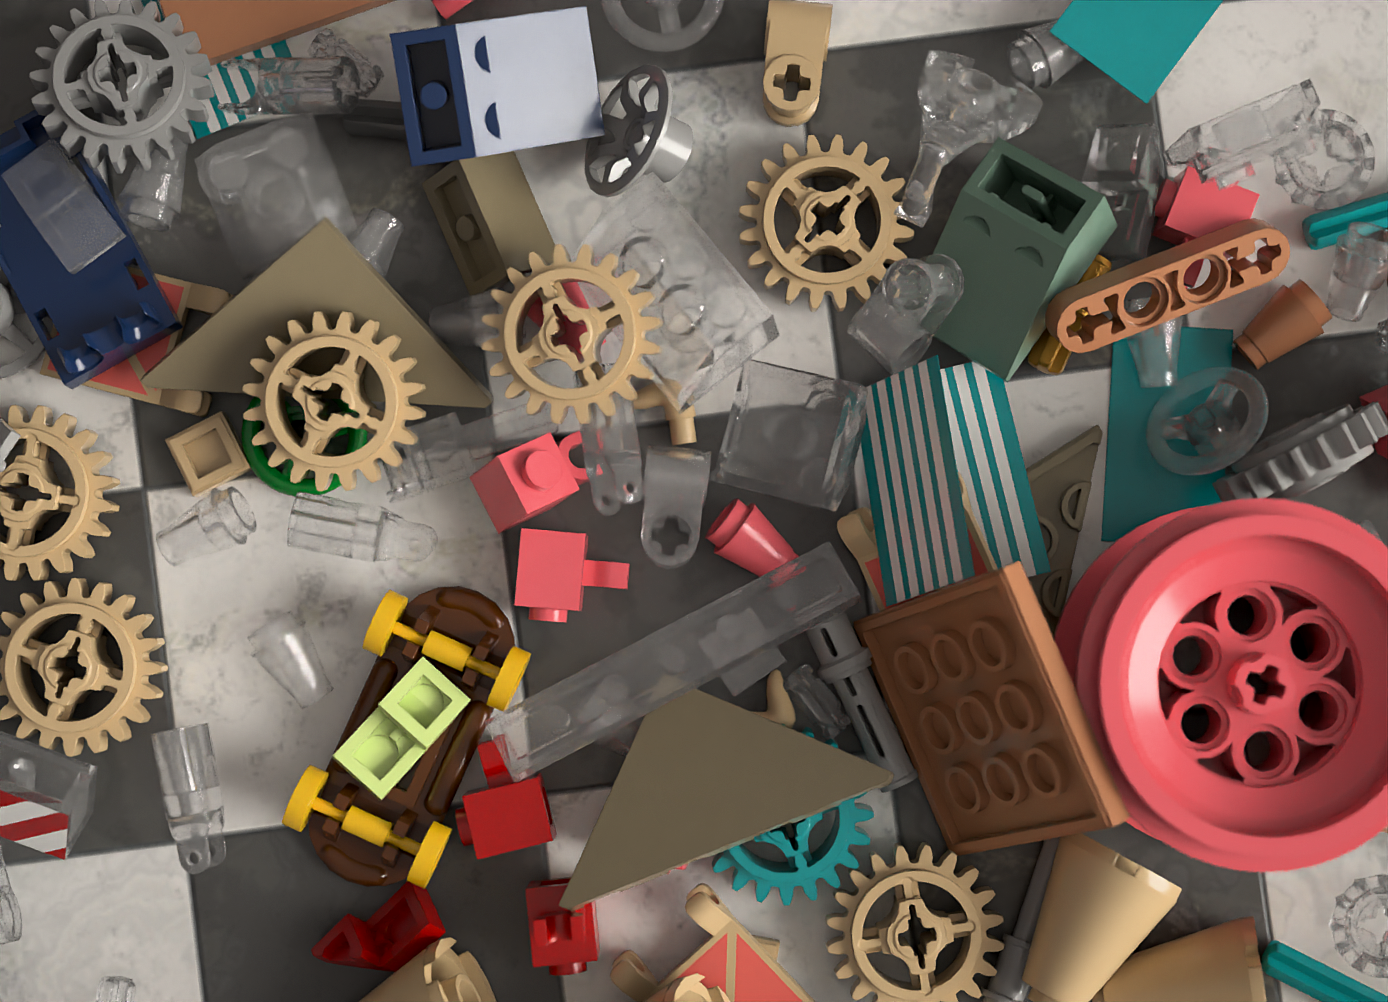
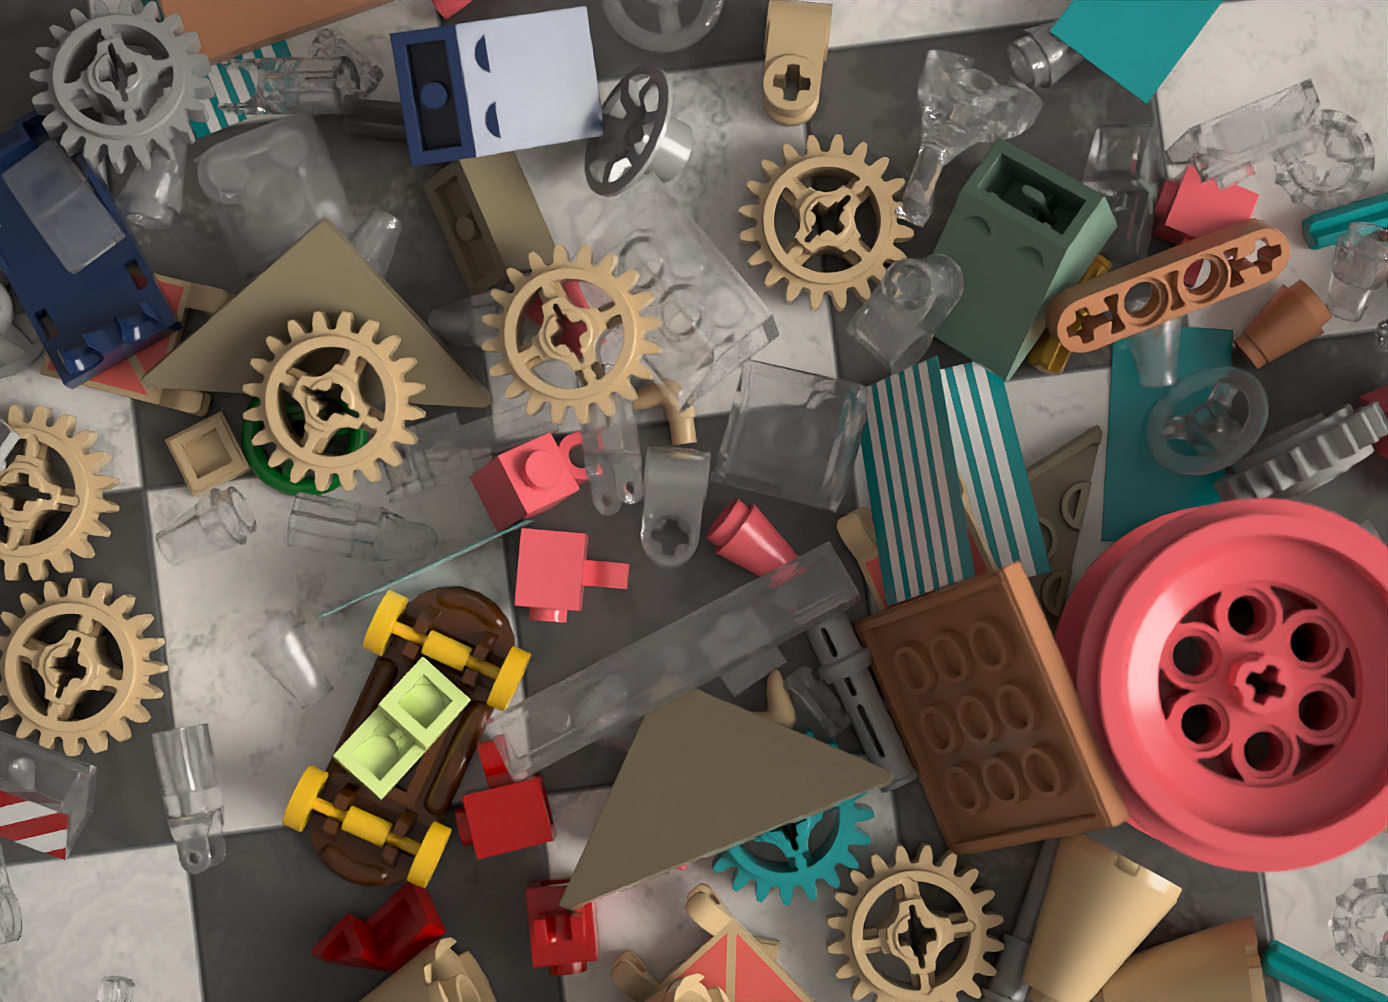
(427, 568): none -> teal sticker

